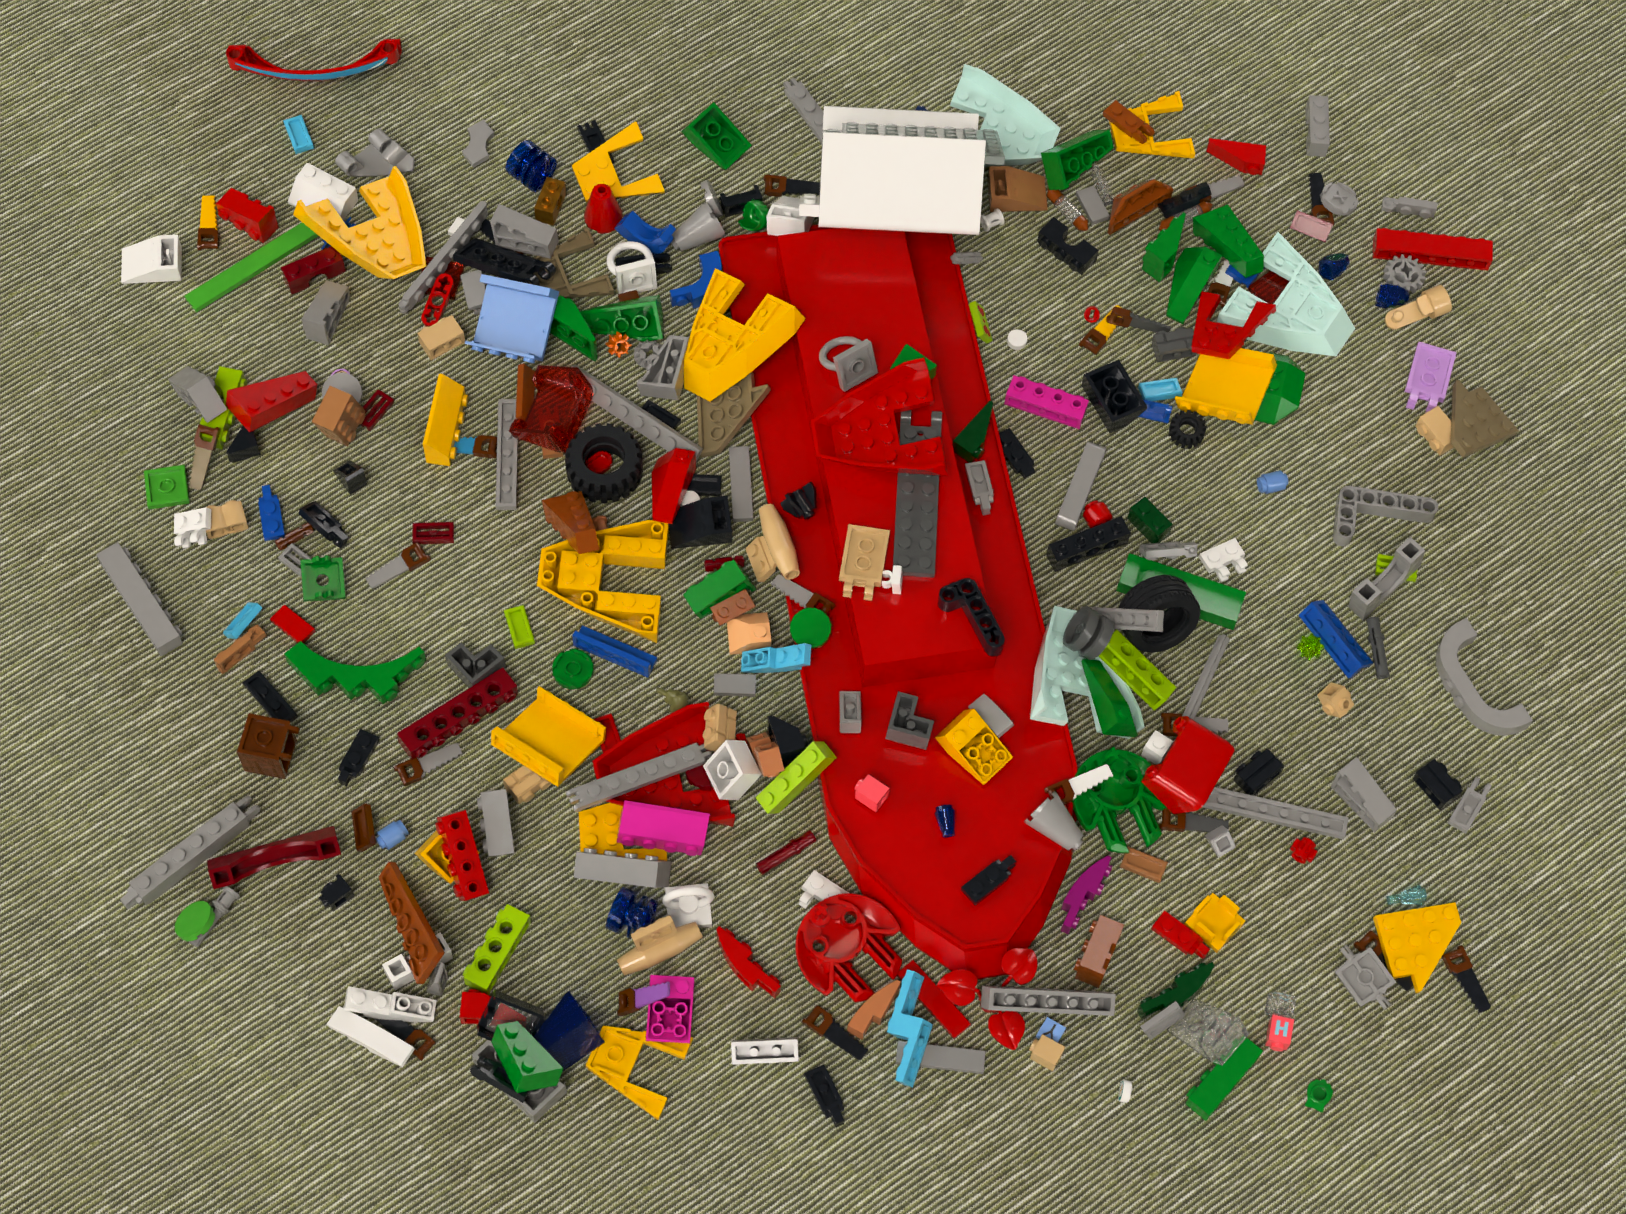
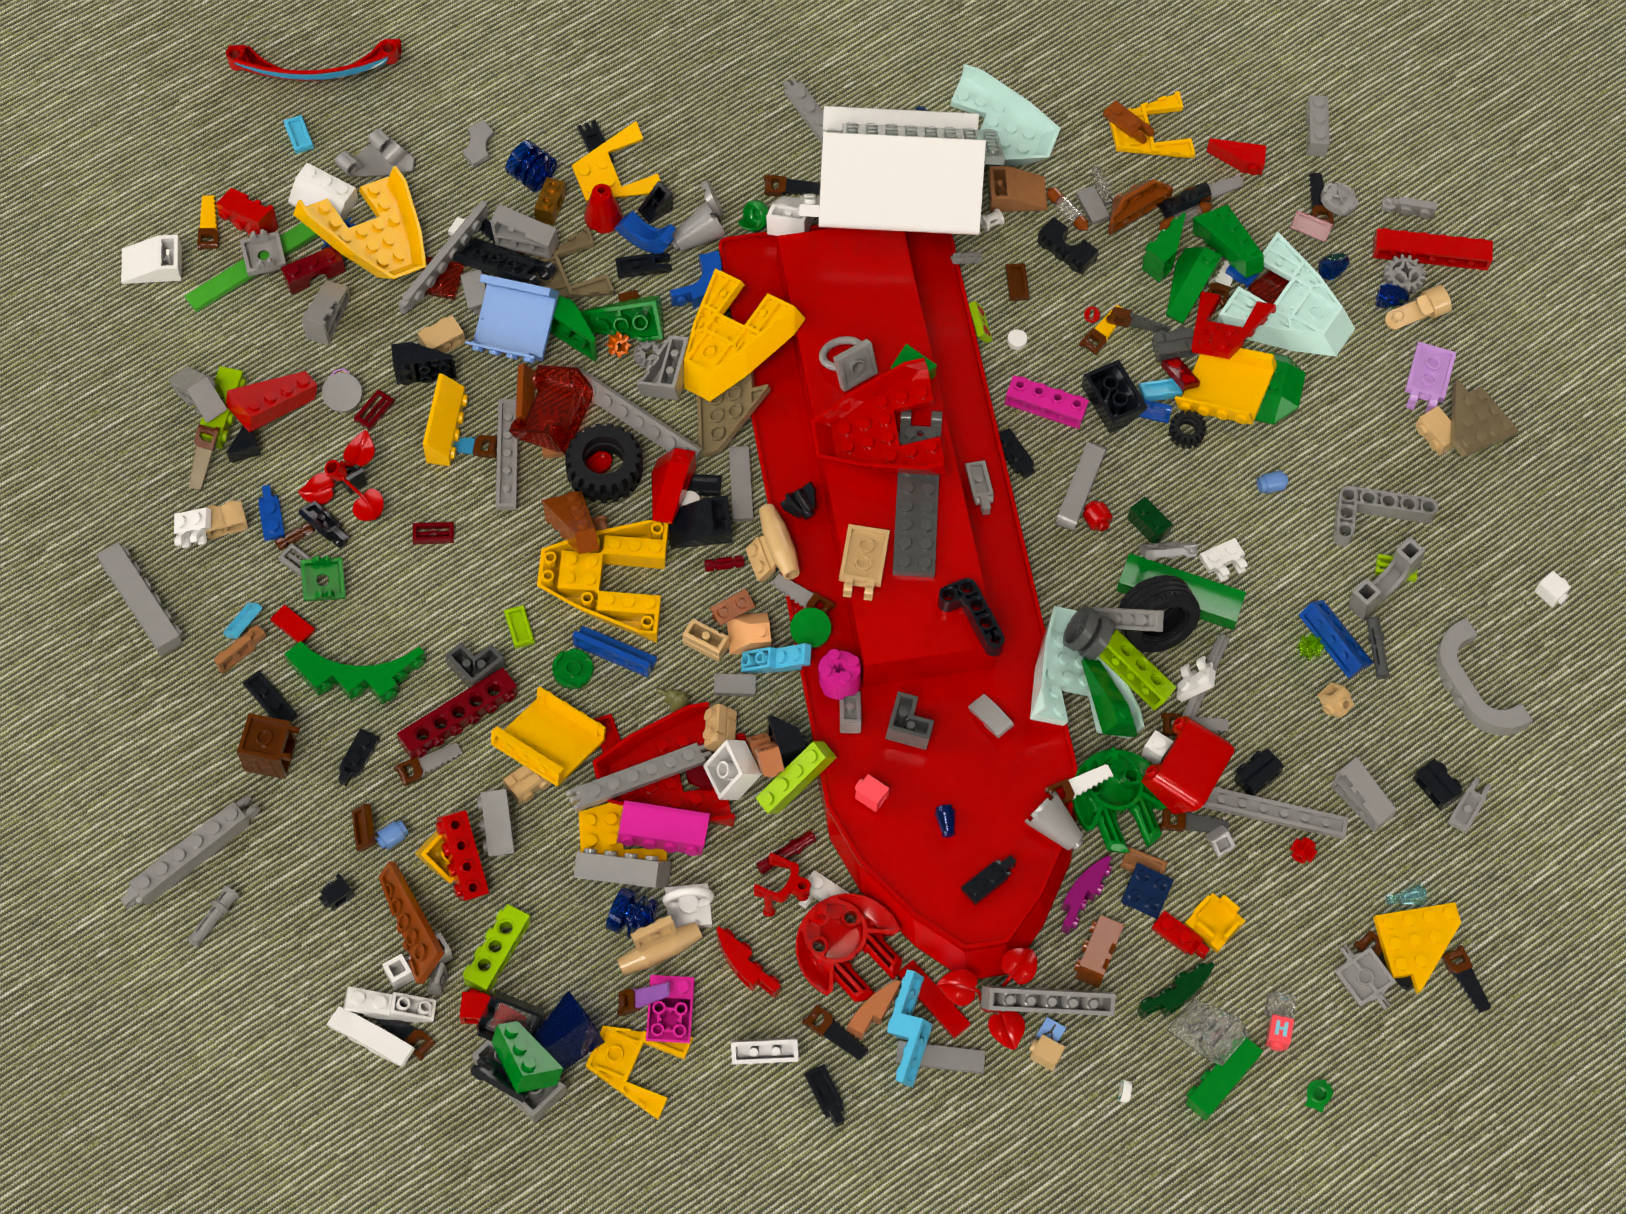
(166, 487): bright green tile -> none
(194, 920): bright green tile -> none
(239, 865): dark red arch -> none
(262, 242): none -> light grey piece
(319, 487): none -> red plant
(339, 416): medium nougat brick -> none
(398, 566): piece -> none
(420, 364): none -> black slope
(427, 312): red beam -> none
(634, 275): white tile -> none
(656, 203): none -> black slope
(662, 414): black tile -> none
(705, 640): none -> tan brick
(716, 136): green slope -> none
(717, 587): green wedge -> none
(736, 203): black hinge -> none
(796, 886): none -> red piece
(839, 674): none -> dark pink brick
(895, 579): white tile -> none
(971, 440): dark green slope -> none
(974, 746): yellow slope -> none
(1017, 282): none -> reddish brown tile
(1070, 159): green wedge -> none
(1088, 544): black brick -> none
(1147, 891): none -> dark blue hinge
(1163, 1020): light grey tile -> none
(1180, 373): none -> dark red tile
(1193, 682): none -> white plate
(1553, 589): none -> white brick

